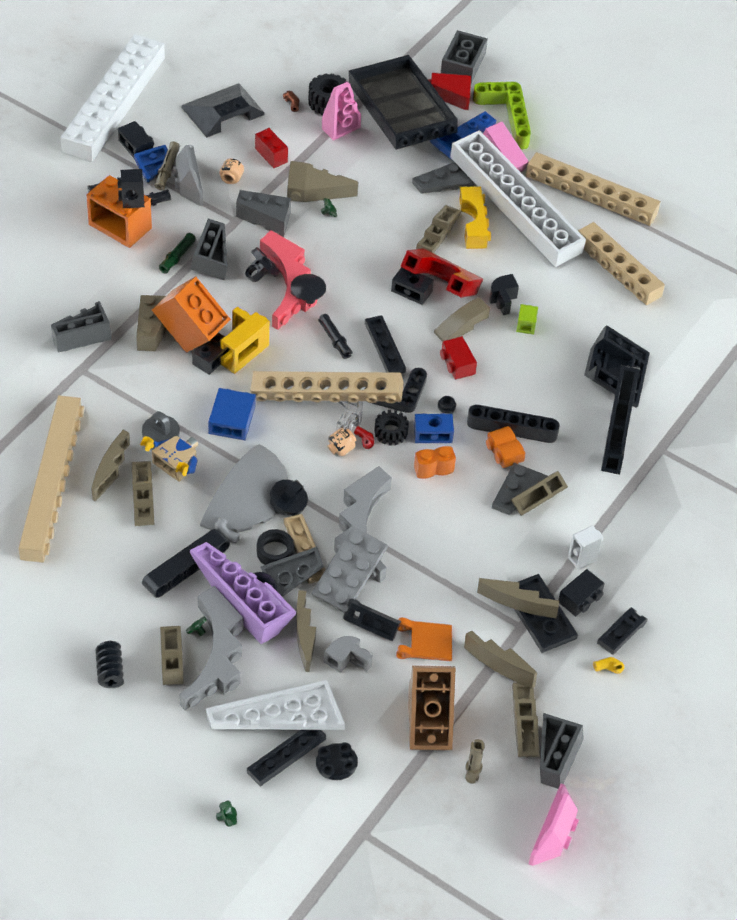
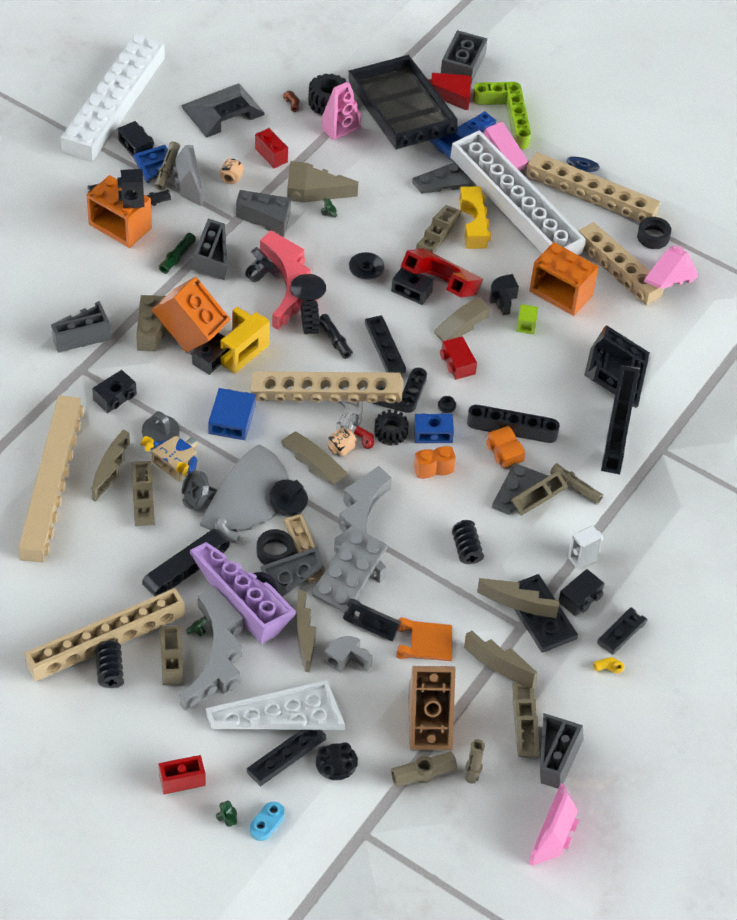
(114, 391): none -> black brick
(118, 627): none -> tan brick
(182, 774): none -> red brick
(196, 490): none -> dark grey tile
(268, 820): none -> medium azure plate
(310, 317): none -> black tyre
(314, 457): none -> dark tan slope
(366, 265): none -> black dish
(412, 771): none -> dark tan piece
(467, 542): none -> black piece
(563, 278): none -> orange container
(578, 484): none -> dark tan pin
(583, 164): none -> dark blue dish
(651, 241): none -> black tyre
(672, 267): none -> bright pink wedge

